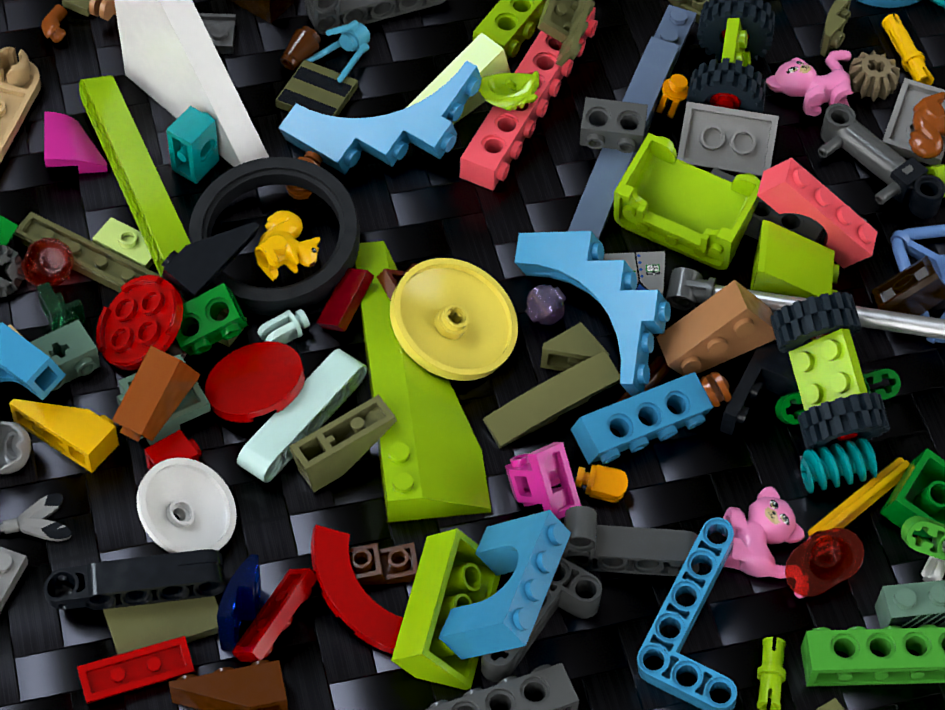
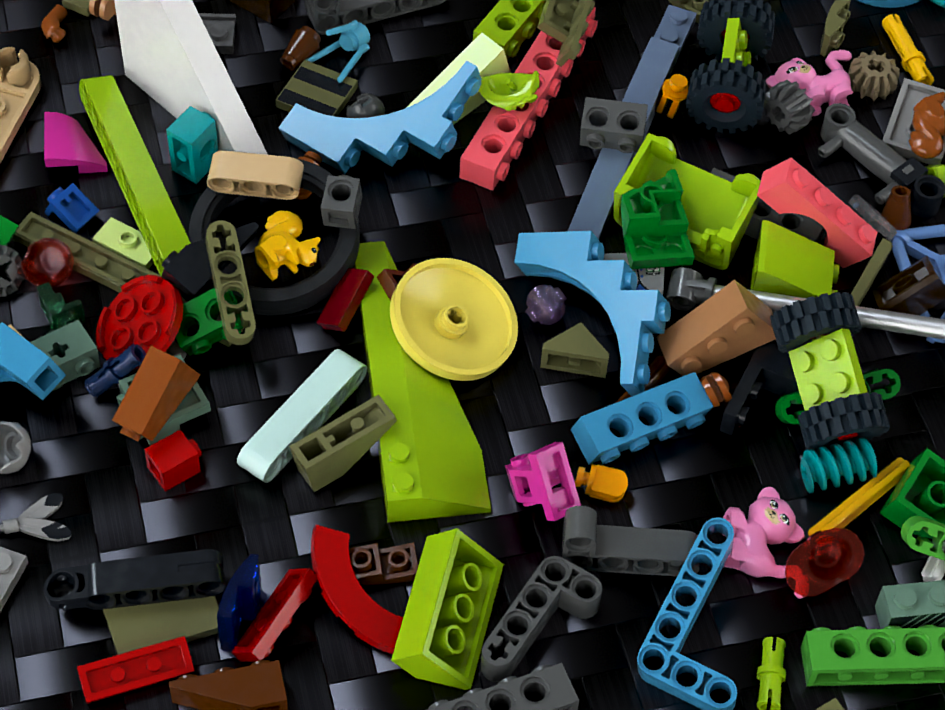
(70, 430): yellow slope -> none
(71, 207): none -> blue bracket
(115, 370): none -> dark blue pin
(193, 494): white dish -> none
(230, 282): none -> olive beam
(255, 175): none -> tan beam
(255, 381): red tile -> none
(284, 327): light aqua arm -> none
(345, 212): none -> dark grey brick
(366, 106): none -> dark grey piece
(505, 620): dark azure arch -> none
(551, 399): olive slope -> none
(656, 224): none -> green slope
(727, 139): light grey plate -> none
(788, 107): none -> dark grey gear
(871, 271): none -> olive tile
(873, 217): none -> clear tile
(898, 208): none -> reddish brown cone

